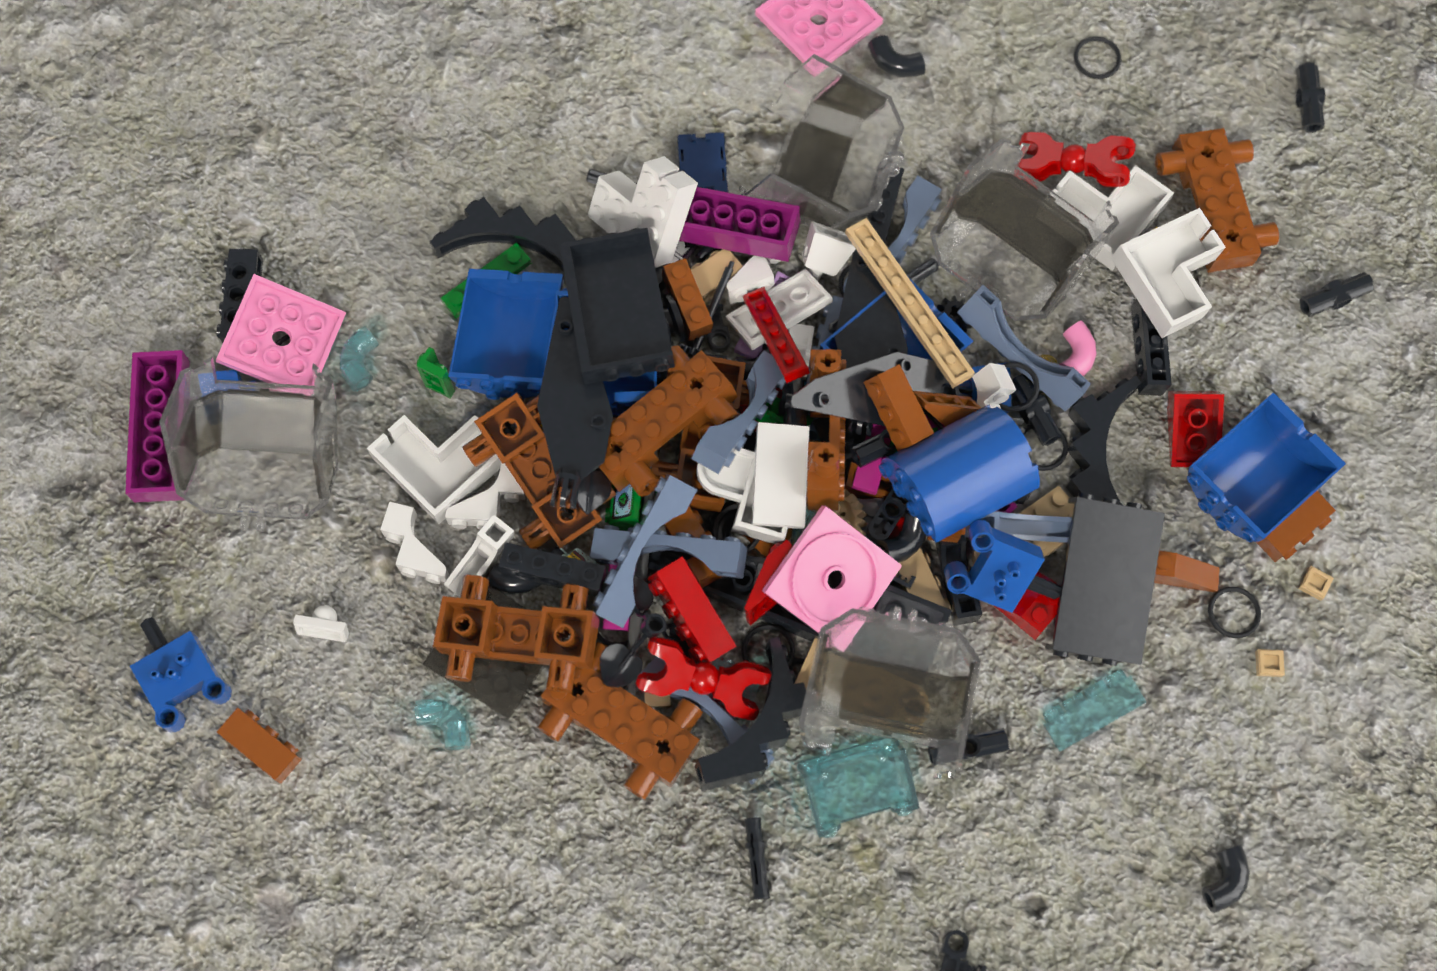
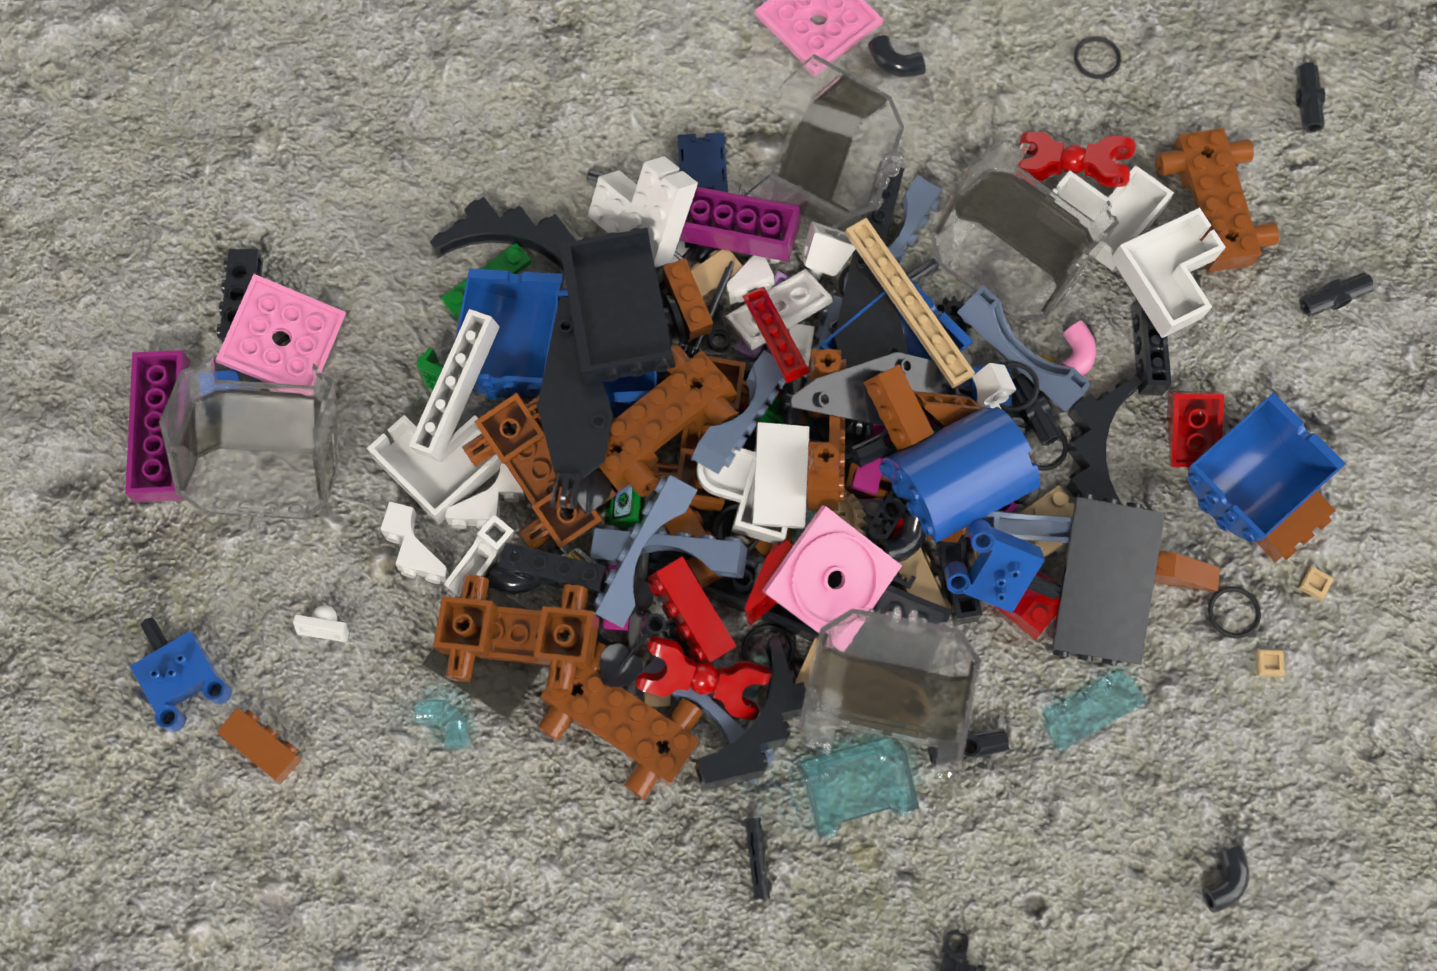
(353, 357): clear light blue cylinder -> none
(454, 385): none -> white brick

